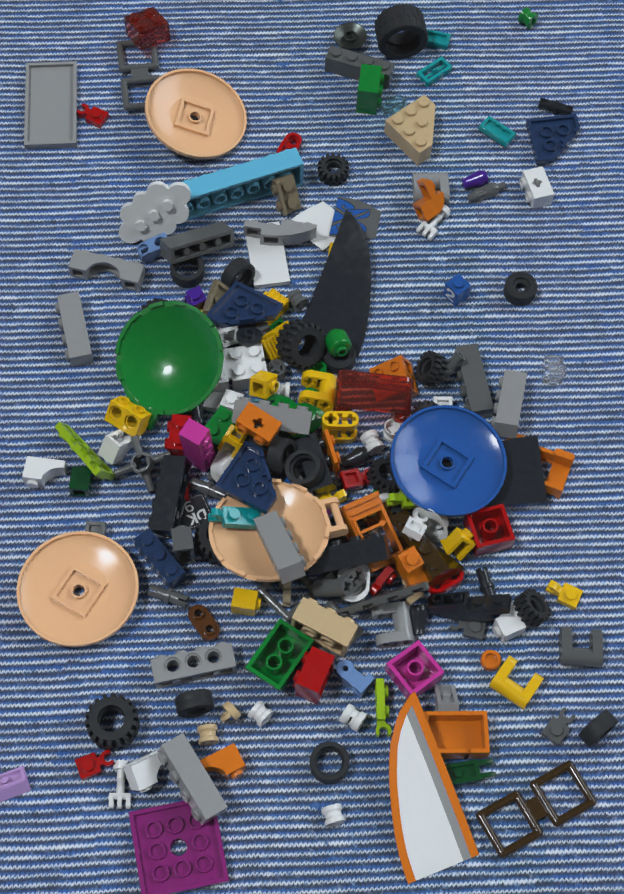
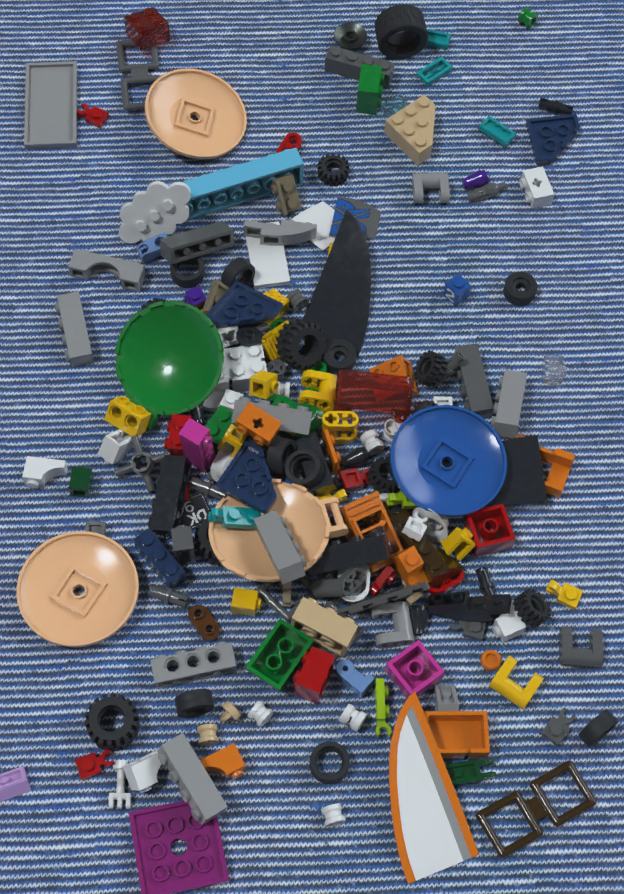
(83, 450): lime wing -> none
(338, 342): green head -> none
(430, 228): white hinge -> none
(432, 200): orange brick -> none

